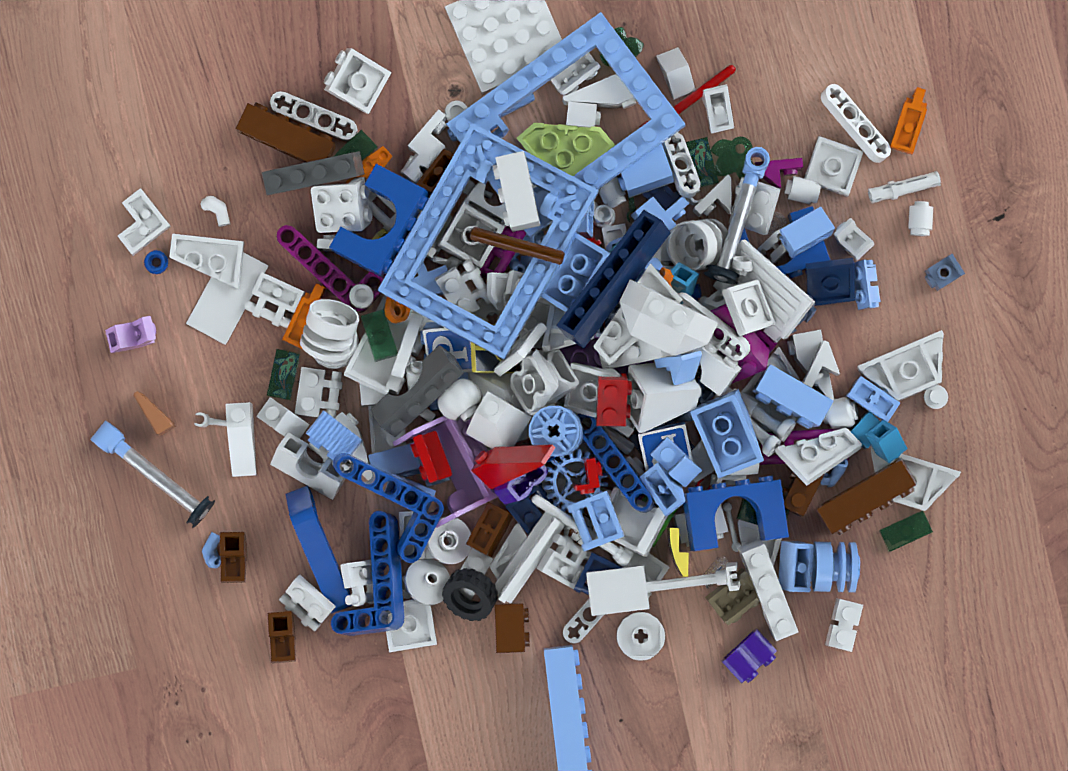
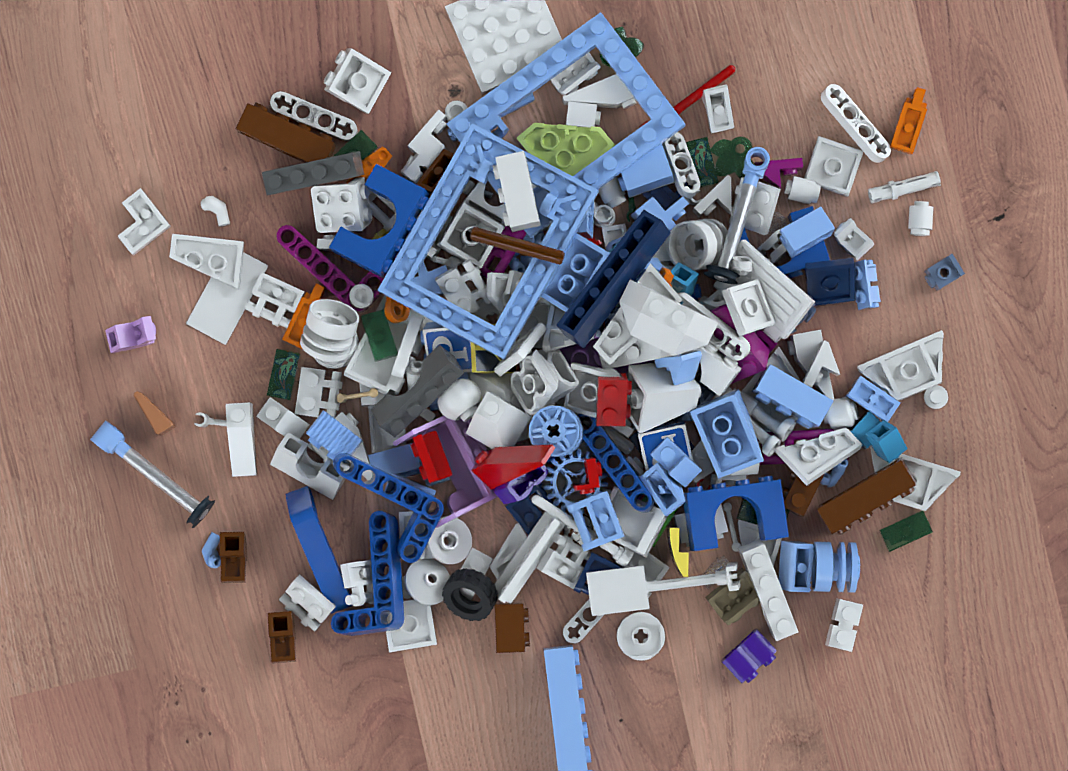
(148, 262): blue plate -> none
(341, 398): none -> tan hinge
(489, 529): reddish brown hinge -> none
(676, 73): white slope -> none

